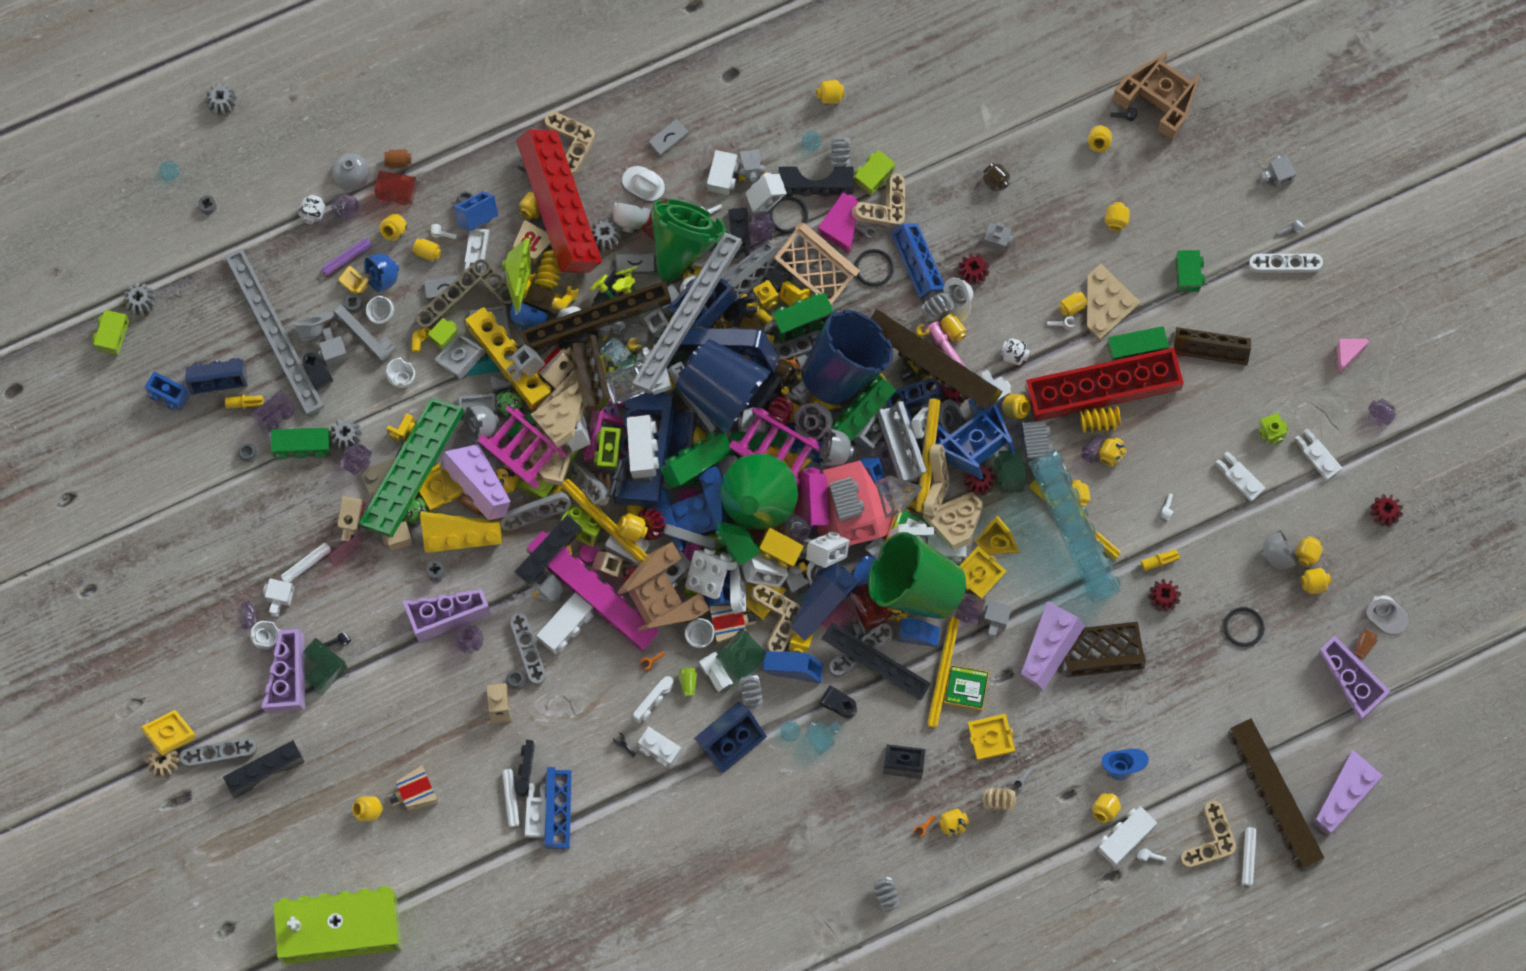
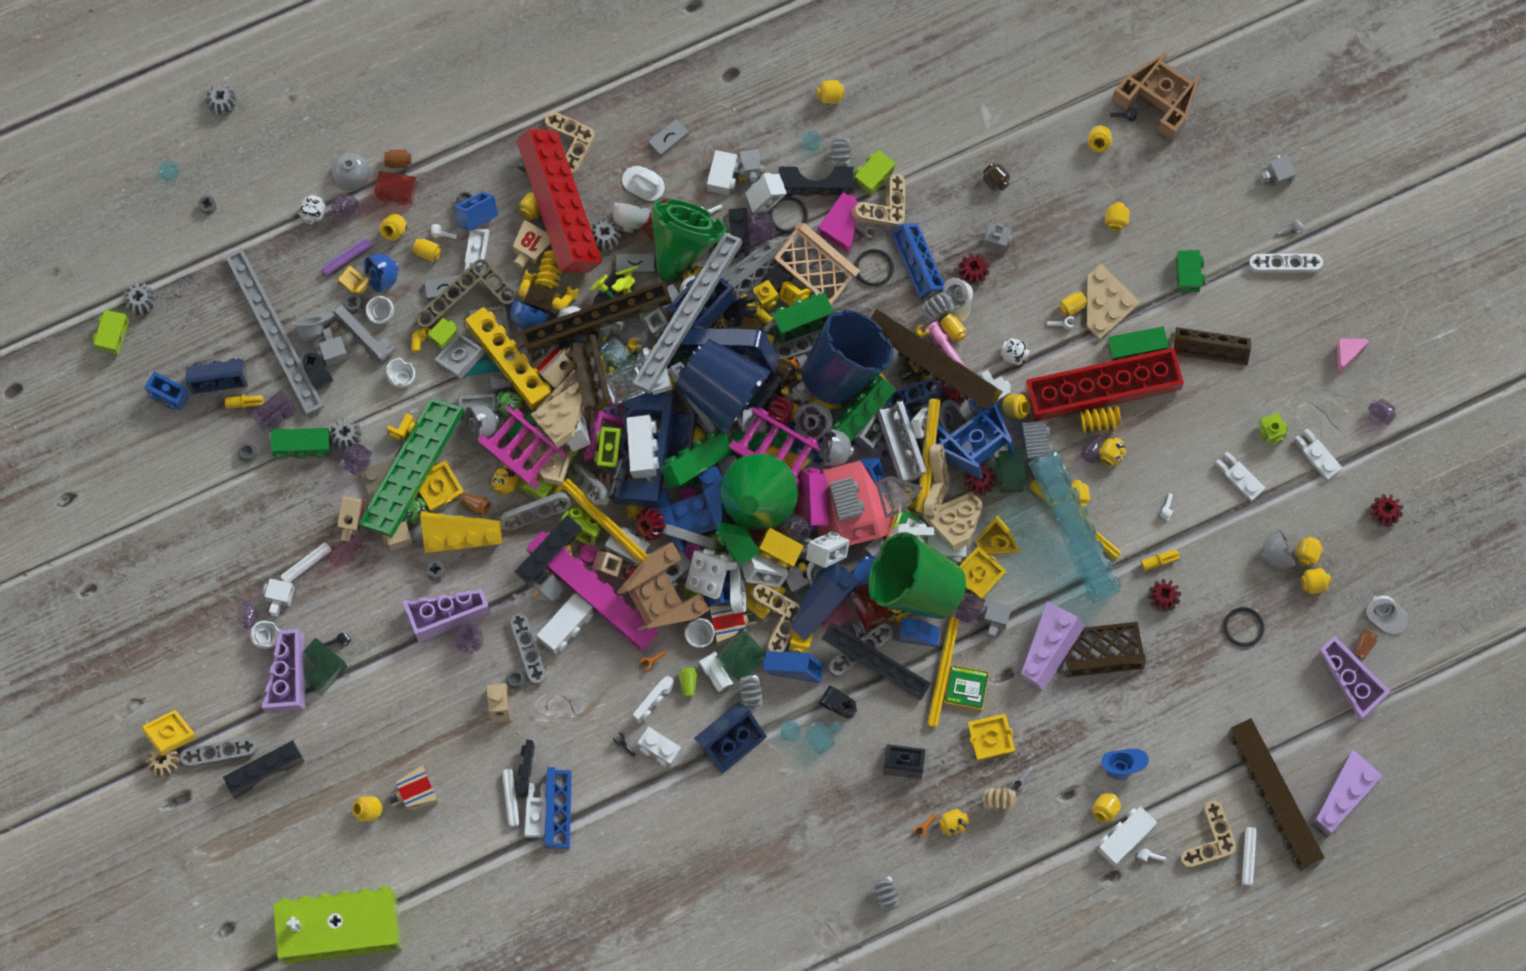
(475, 475): lavender wedge -> none
(517, 271): lime wedge -> none
(526, 362): light grey brick -> none
(632, 527): yellow head -> none

